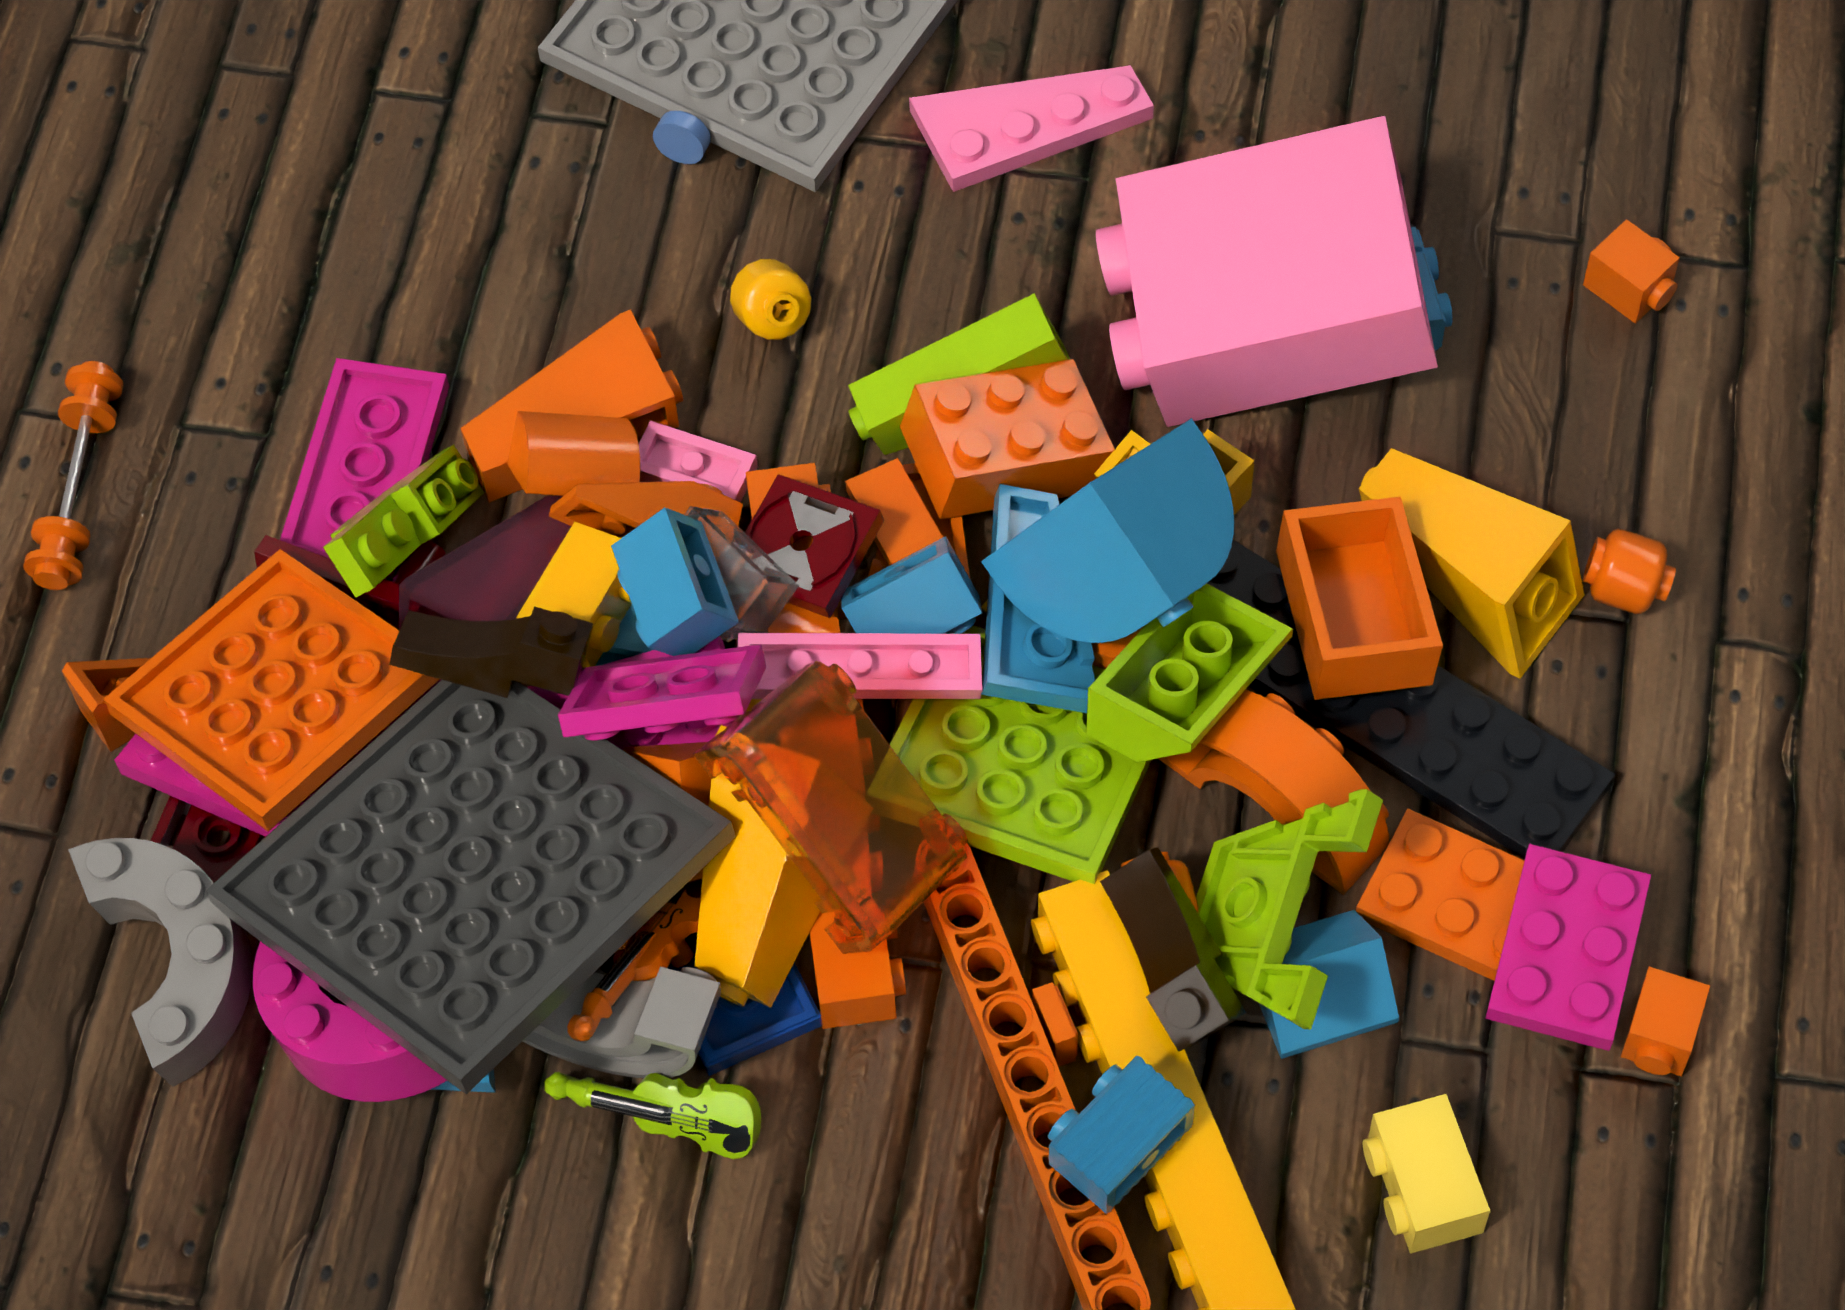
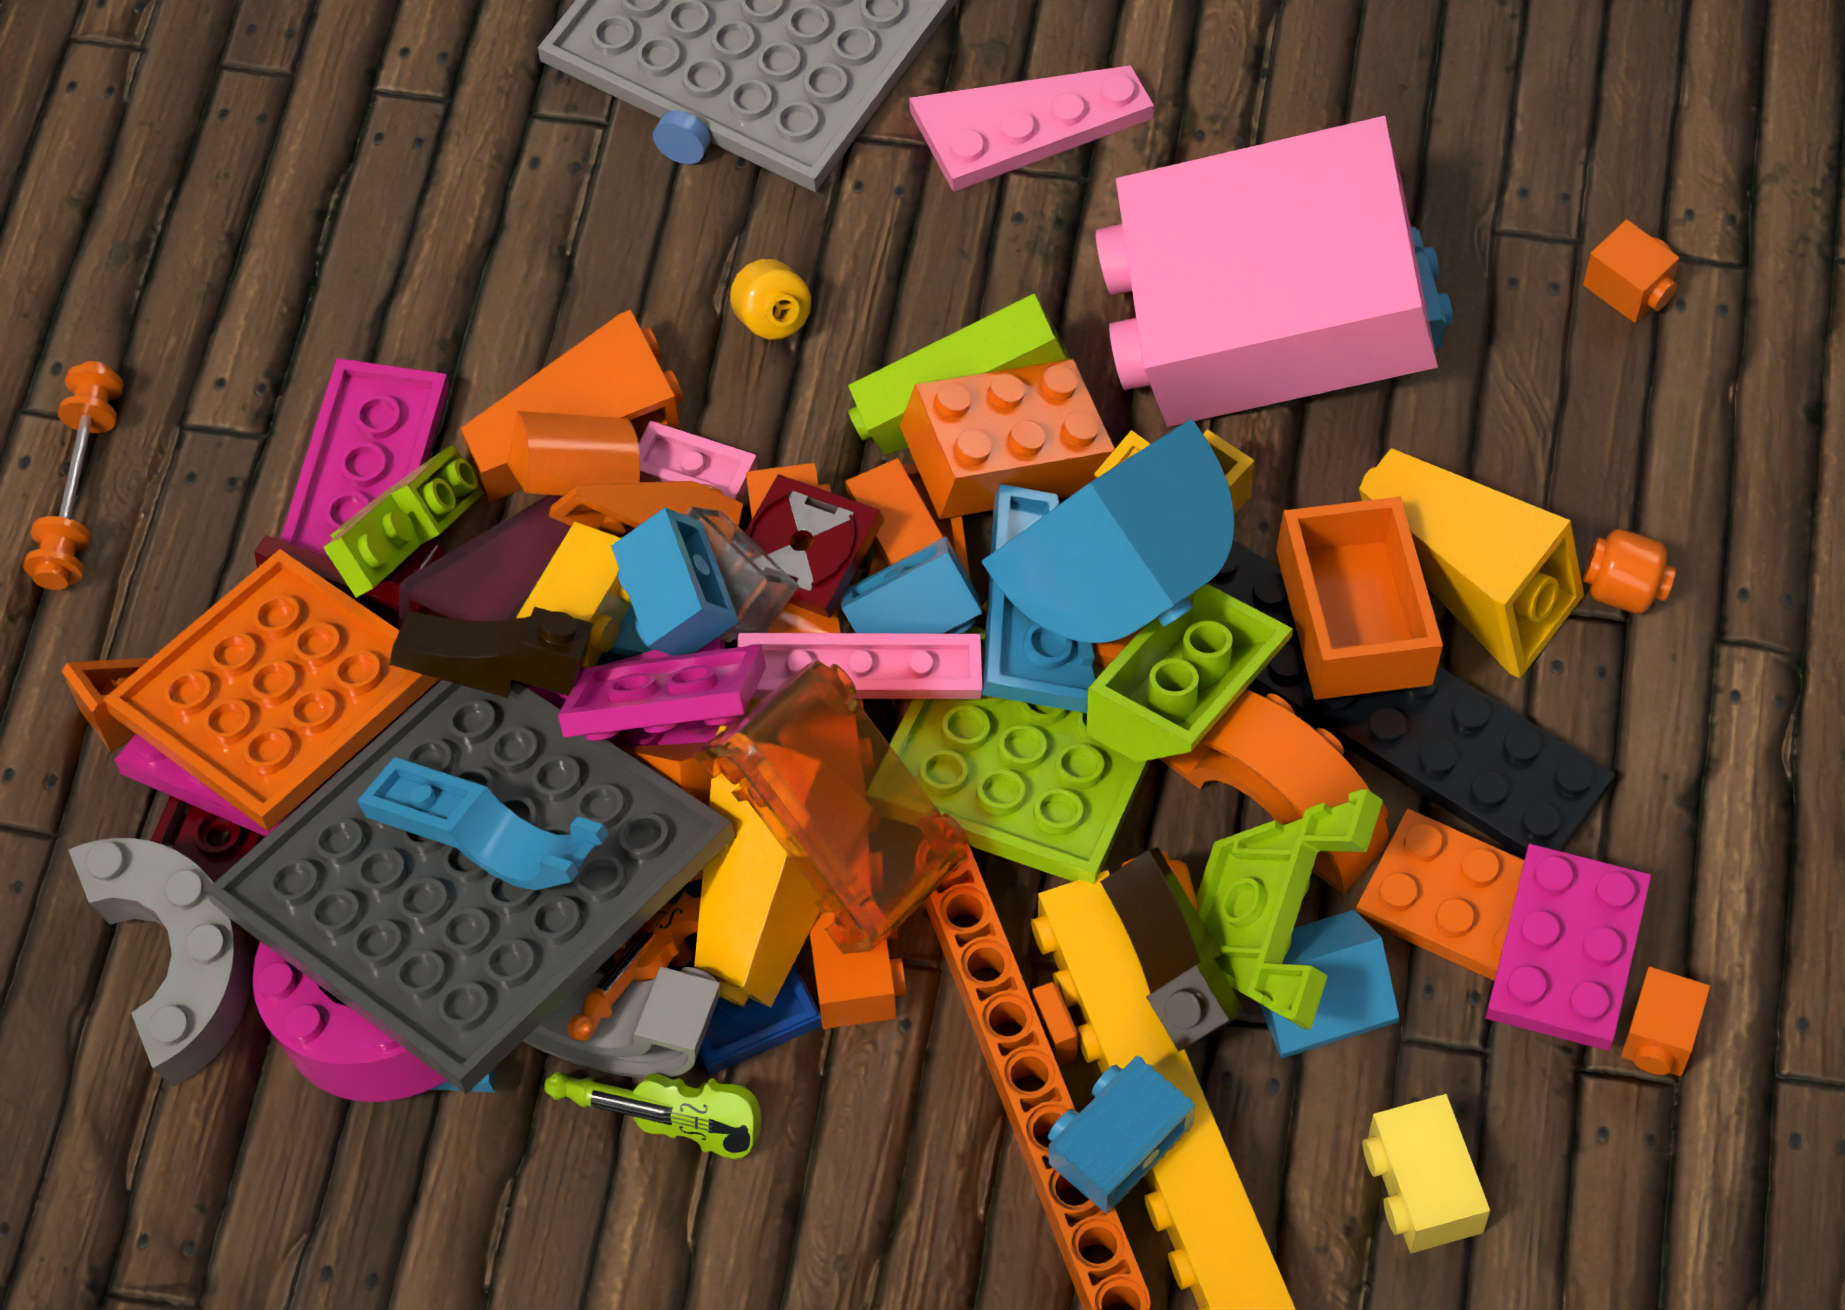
(478, 825): none -> dark azure piece

